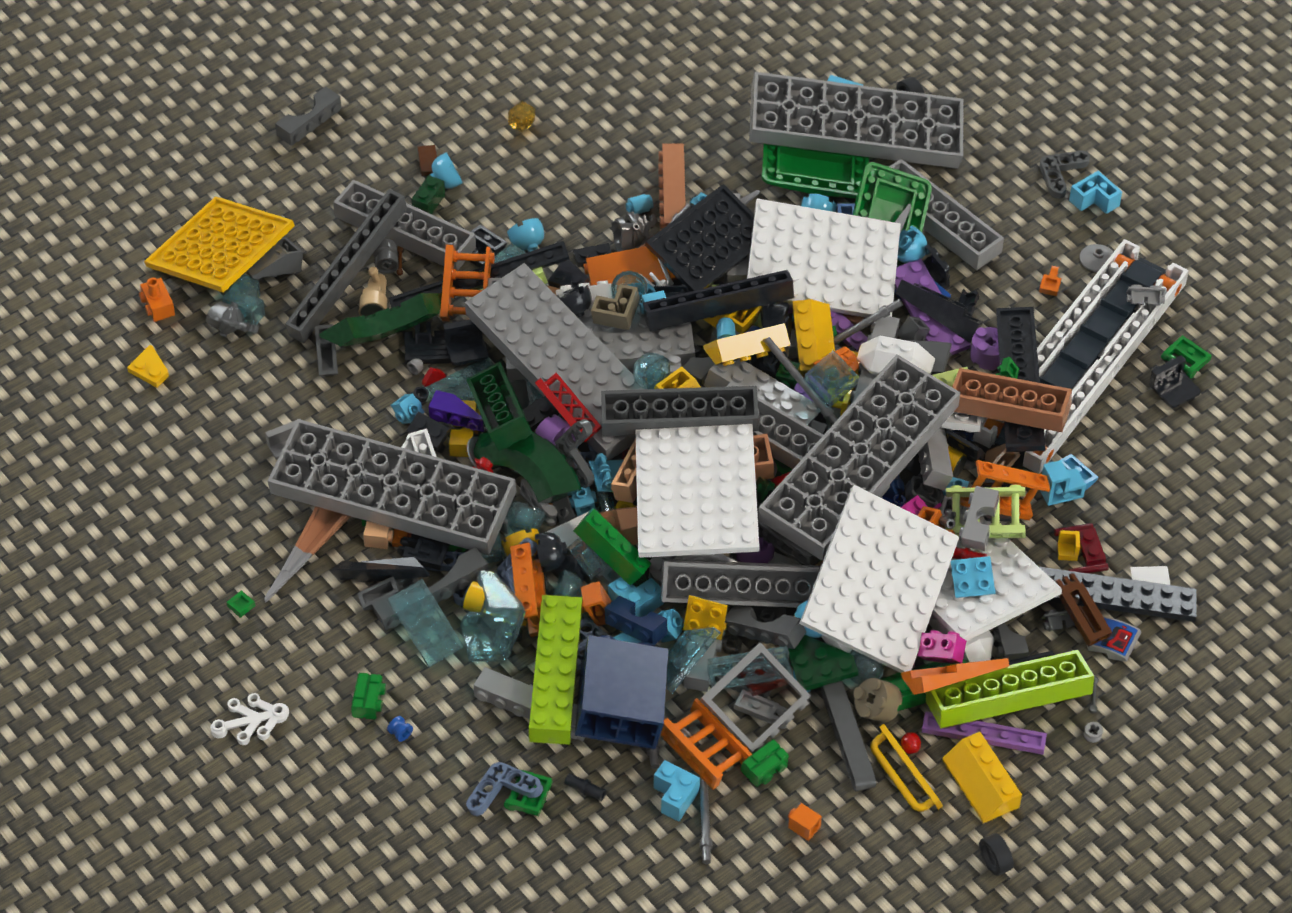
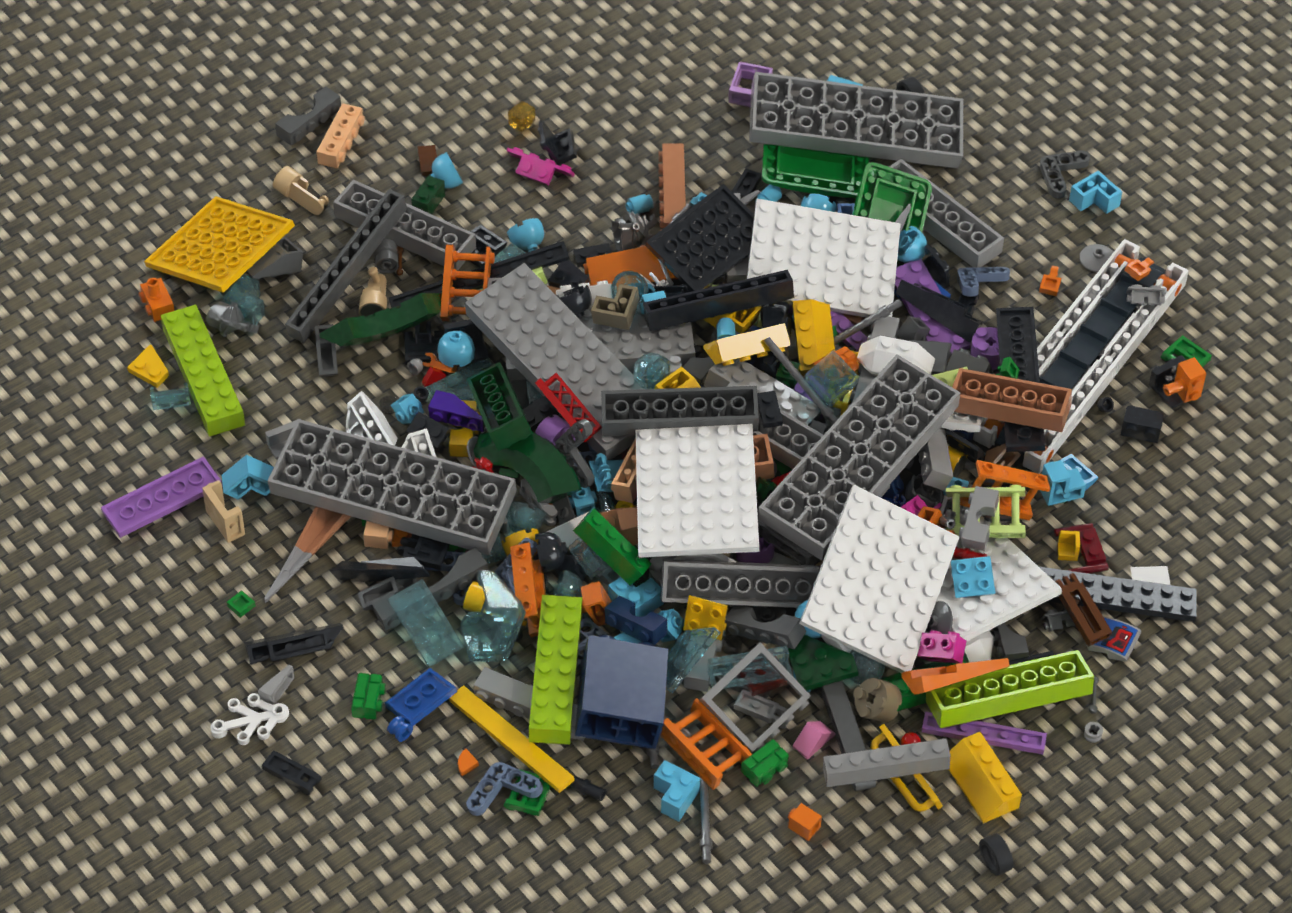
(159, 497): none -> medium lavender plate
(170, 398): none -> clear light blue hinge
(202, 370): none -> lime brick
(228, 522): none -> tan panel
(246, 476): none -> medium azure brick
(275, 687): none -> light grey slope
(291, 772): none -> black plate
(292, 643): none -> black wedge
(293, 185): none -> tan piece
(340, 136): none -> light nougat brick
(368, 420): none -> white wedge
(385, 404): none -> clear smoke tile
(421, 697): none -> blue tile
(438, 364): none -> orange plate
(456, 349): none -> medium azure cylinder
(466, 762): none -> orange tile
(509, 473): none -> green tile
(512, 739): none -> yellow tile
(537, 169): none -> dark pink bracket
(559, 146): none -> black bracket
(742, 95): none -> lavender window
(747, 182): none -> black plate
(769, 409): none -> black plate
(770, 193): none -> medium azure brick
(812, 738): none -> bright pink slope
(886, 762): none -> light grey brick
(941, 618): none -> dark grey dish
(963, 359): none -> dark grey slope
(969, 278): none -> sand blue beam
(1108, 407): none -> black hinge
(1139, 269): none -> orange plate
(1142, 424): none -> black bracket
(1188, 381): none -> orange brick

